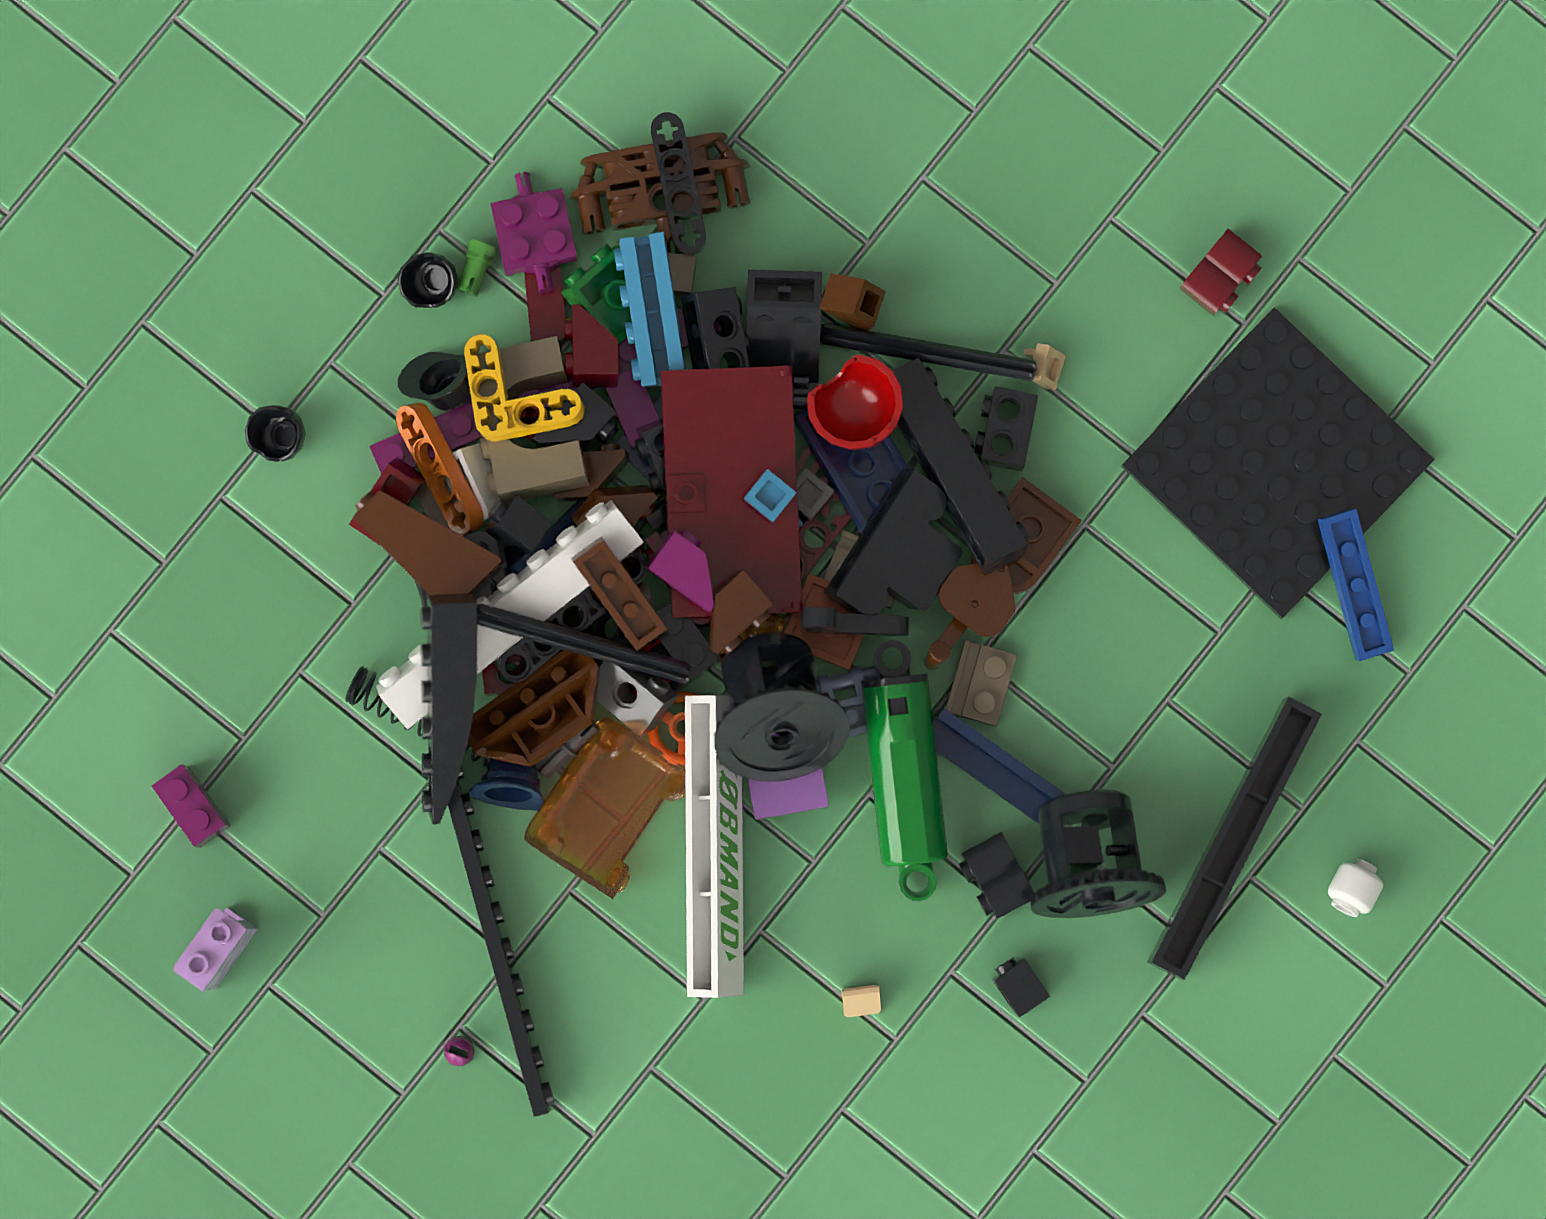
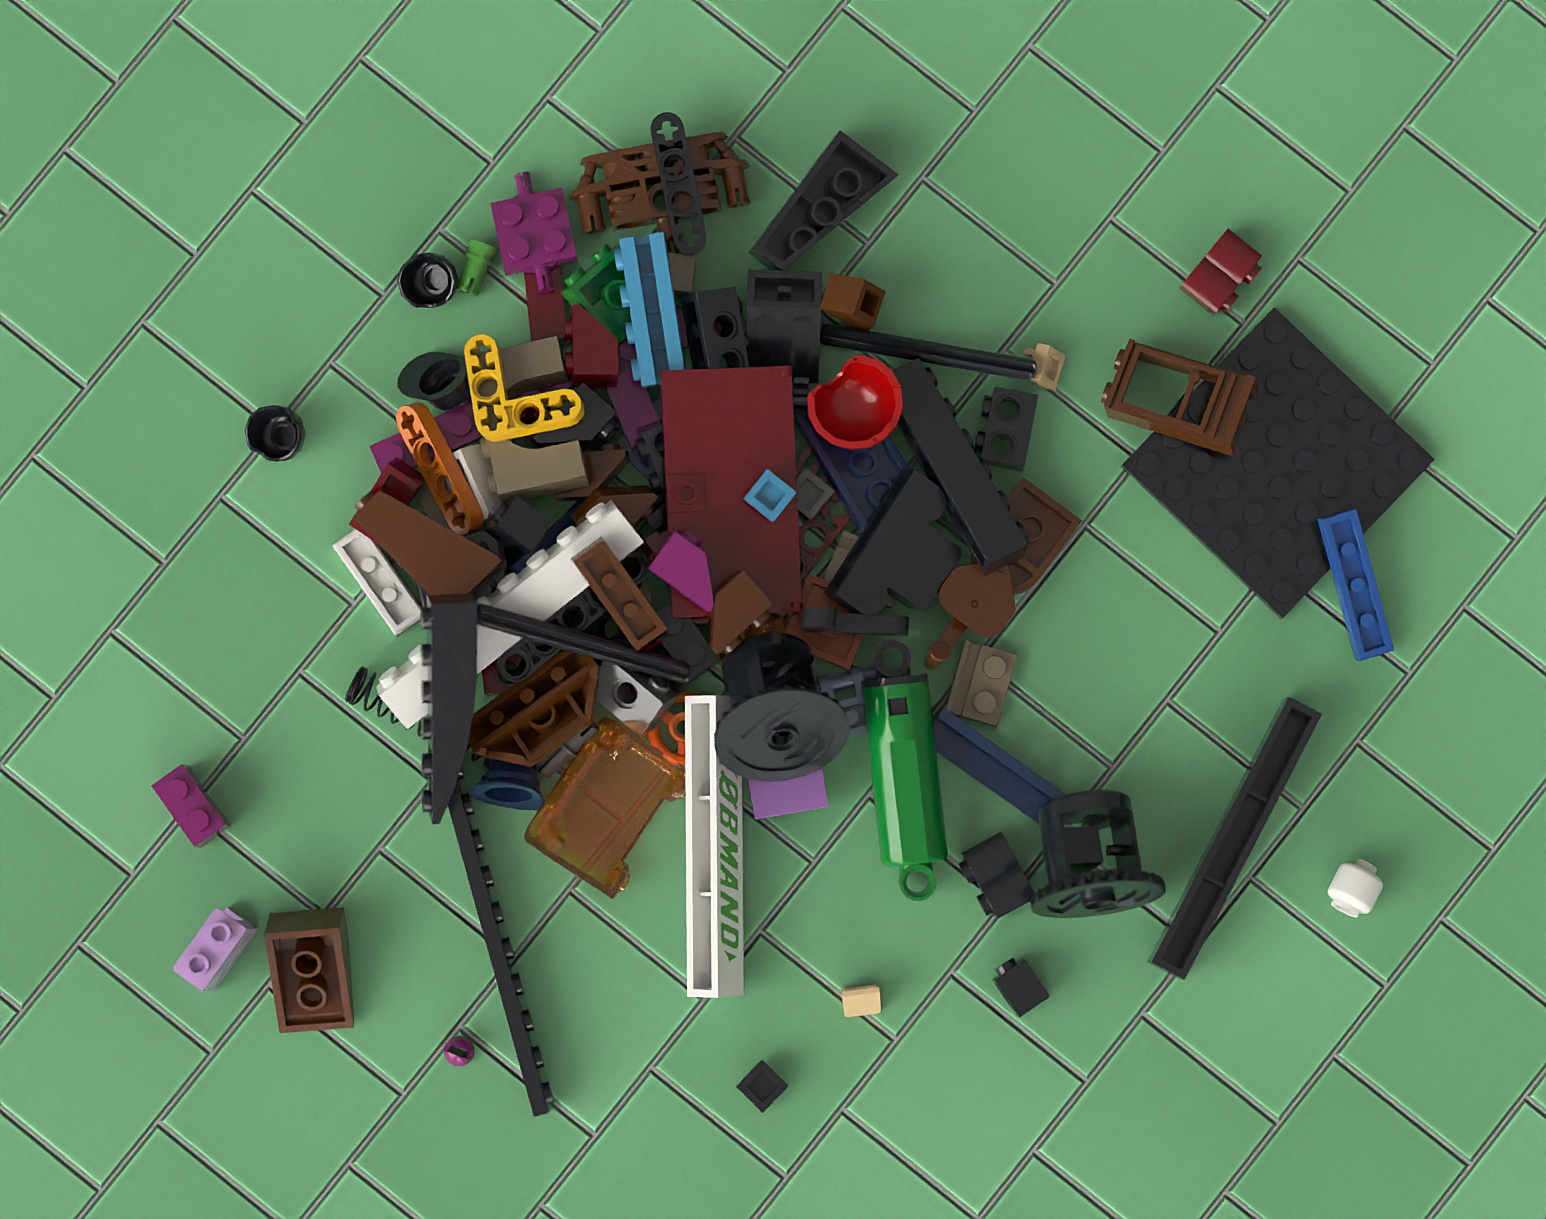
(310, 969): none -> reddish brown slope
(379, 581): none -> white tile
(762, 1086): none -> black plate
(828, 194): none -> black wedge
(1222, 416): none -> reddish brown door

